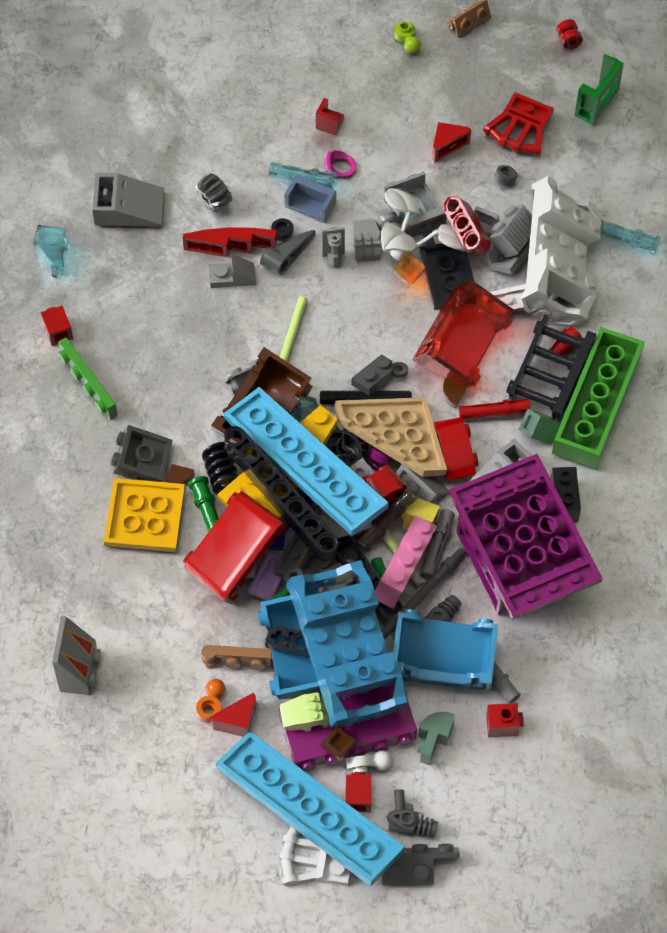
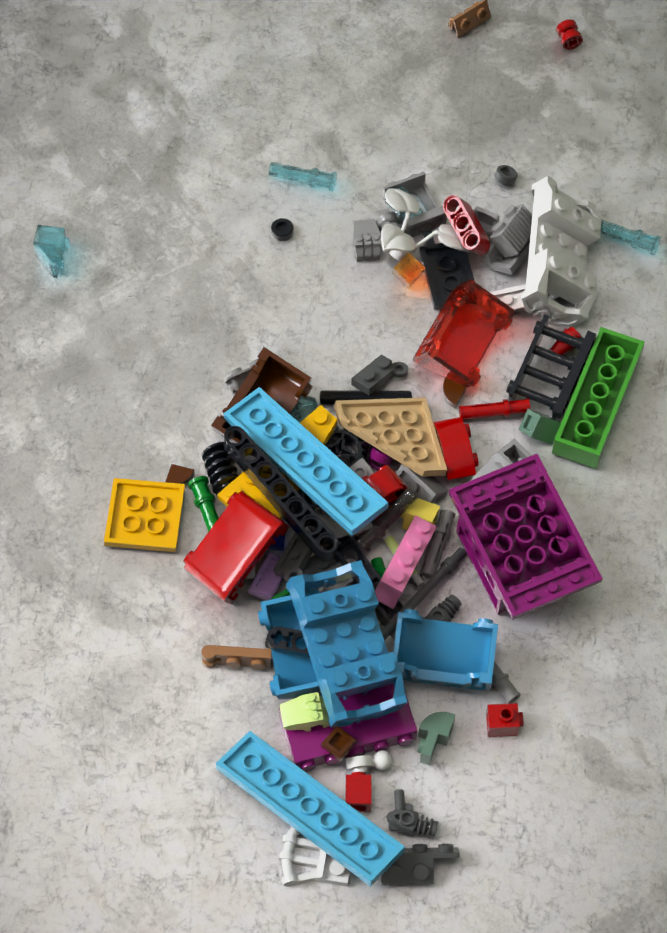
(56, 324): red brick -> none
(75, 658): light grey slope -> none
(91, 384): bright green plate -> none
(126, 201): light grey slope -> none
(141, 454): dark grey plate -> none
(213, 192): flat silver gear -> none
(215, 689): orange plate -> none
(221, 240): red slope -> none
(235, 718): red slope -> none
(237, 273): light grey slope -> none
(284, 254): dark grey piece -> none
(293, 328): yellowish green bar -> none
(310, 198): sand blue panel -> none
(327, 119): red panel -> none
(333, 245): light grey hinge -> none
(339, 155): dark pink piece -> none
(405, 33): lime plate -> none
(449, 139): red slope -> none
(527, 113): red plate -> none
(566, 484): black brick -> none
(589, 102): green panel -> none

